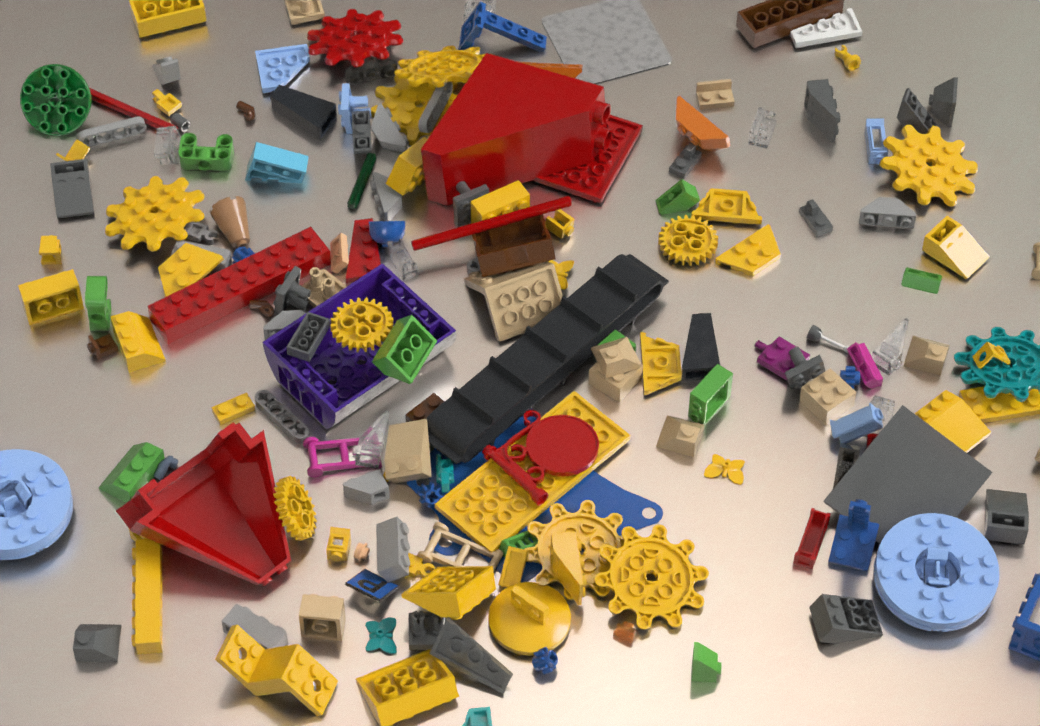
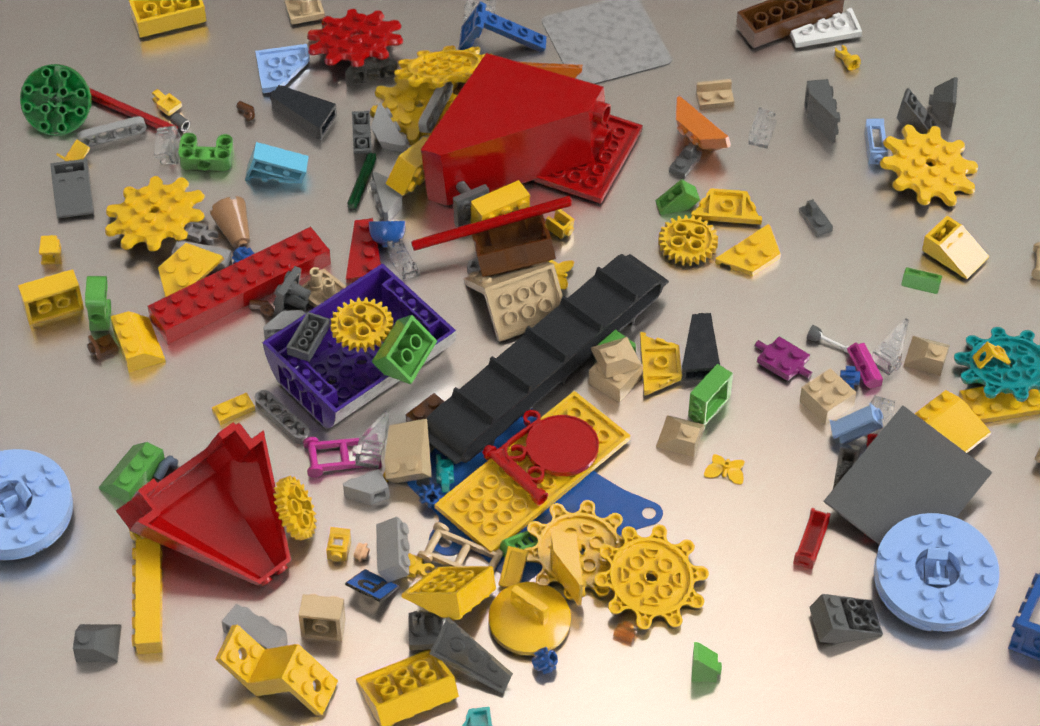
(167, 70): light grey slope -> none
(339, 253): light nougat plate -> none
(348, 105): light blue plate -> none
(380, 634): teal piece -> none
(804, 369): dark grey plate -> none
(854, 537): blue bracket -> none
(887, 212): light grey slope -> none
(1006, 516): dark grey slope -> none

